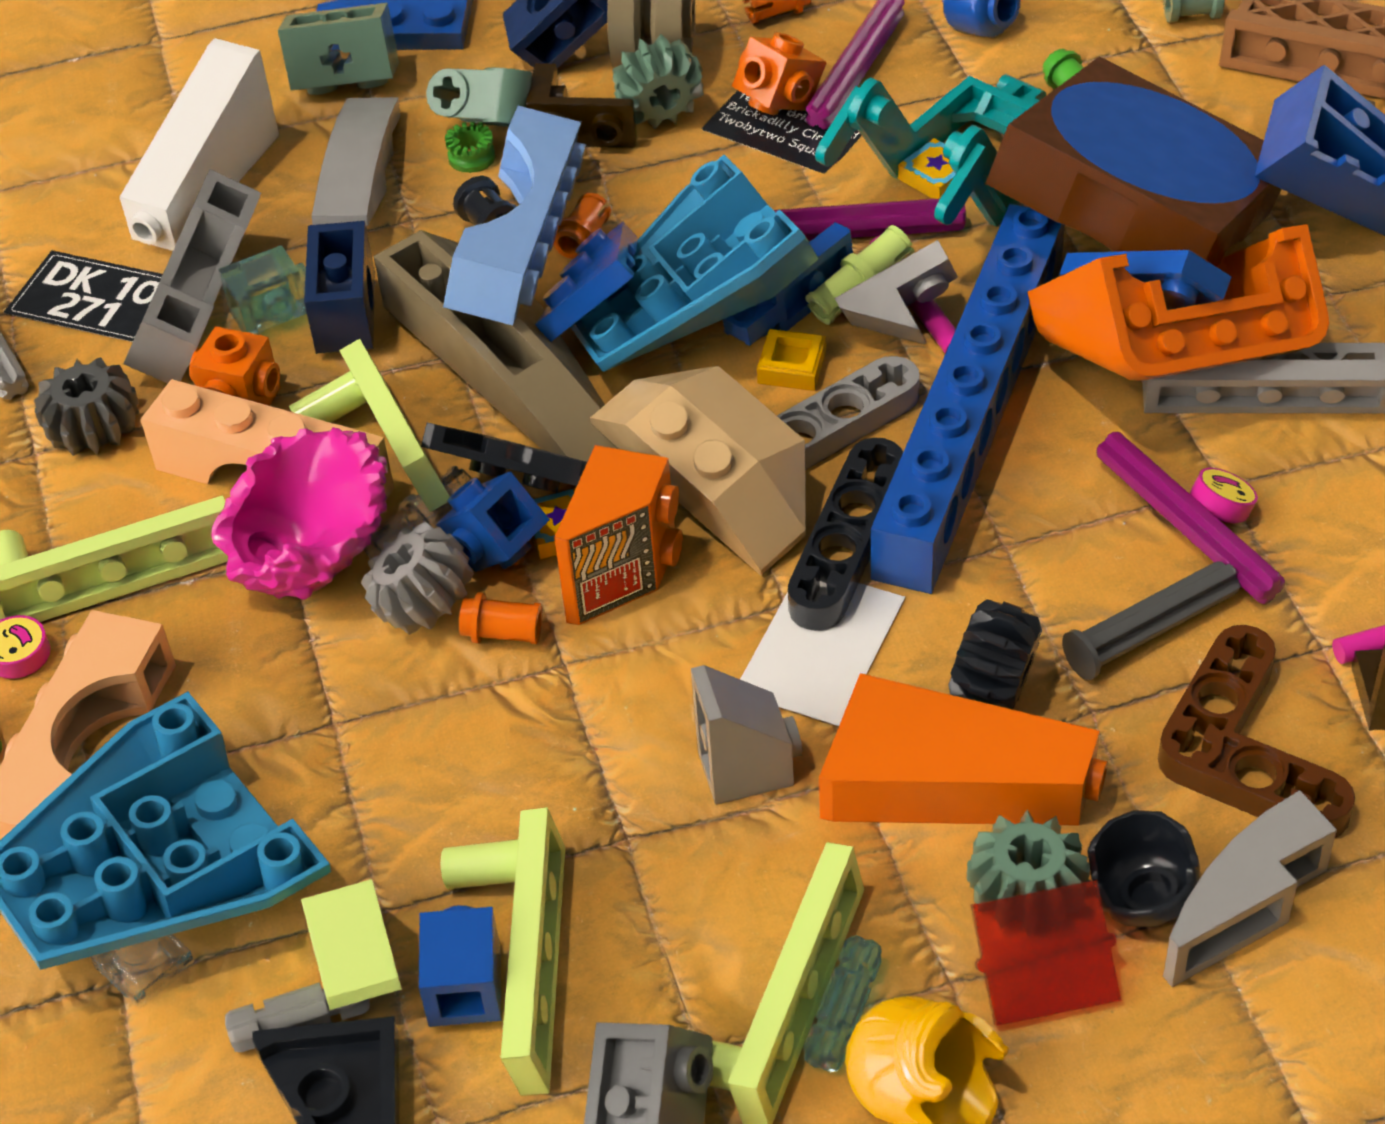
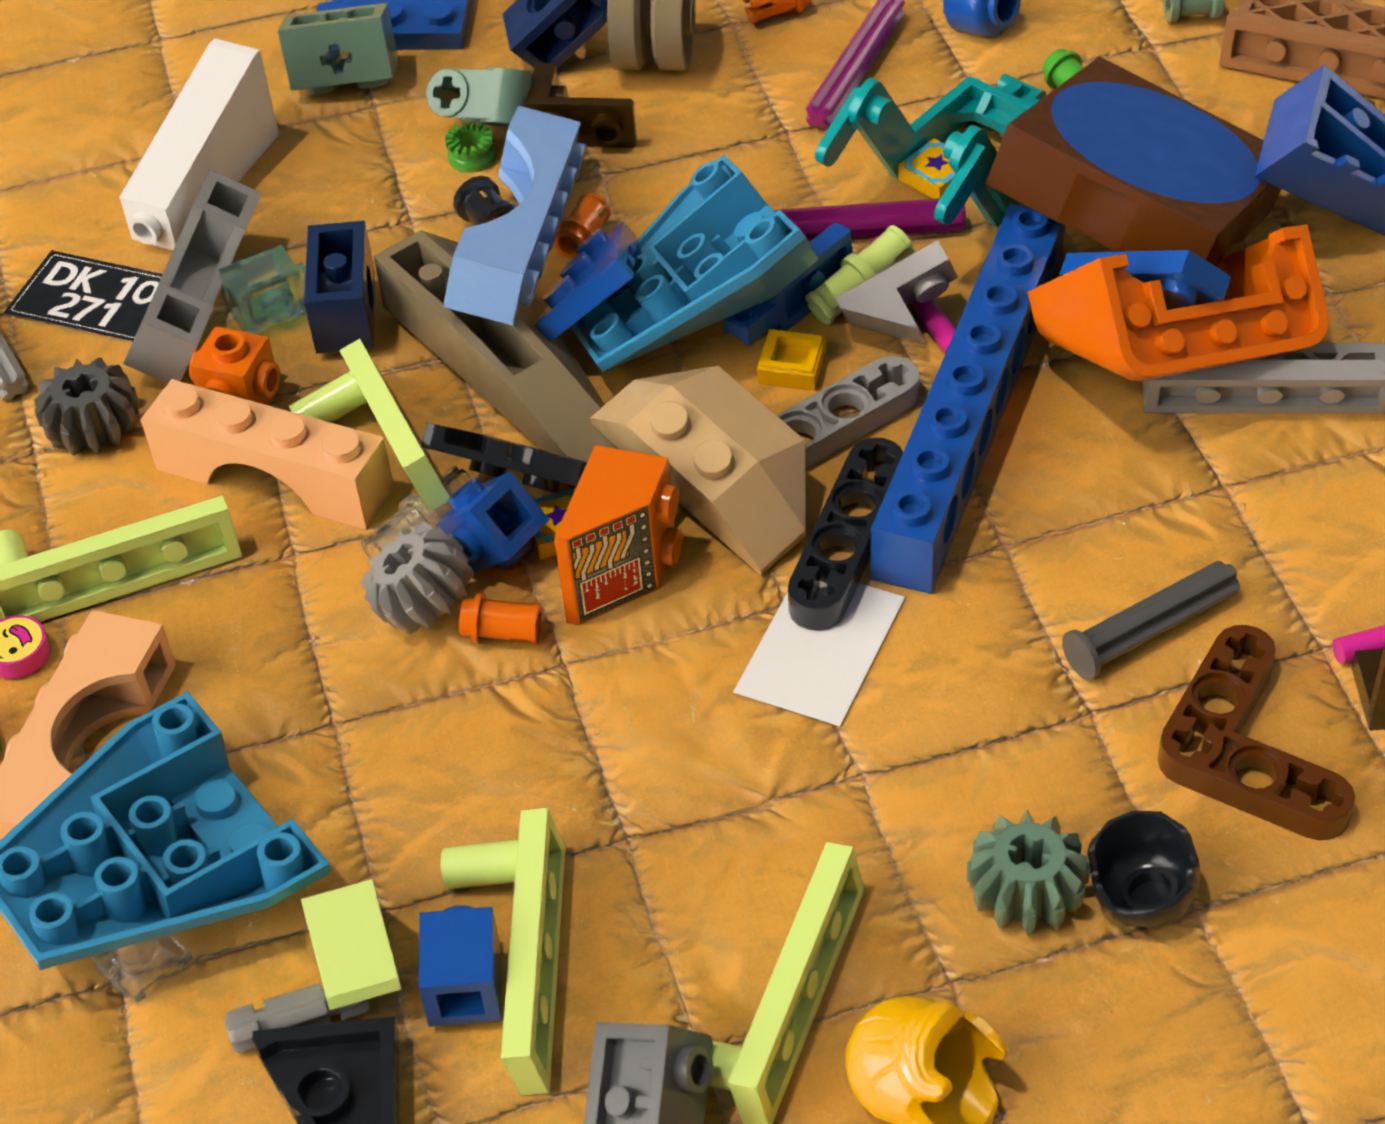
(302, 511): dark pink hair -> none
(356, 161): light grey slope -> none
(659, 80): sand green gear -> none
(741, 736): light grey slope -> none
(778, 73): orange brick -> none
(779, 135): black sticker -> none
(842, 1003): clear light blue axle -> none
(954, 761): orange slope -> none
(995, 654): black gear -> none
(1045, 952): clear red piece -> none
(1190, 516): magenta axle -> none
(1224, 495): dark pink tile -> none
(1249, 886): light grey slope -> none

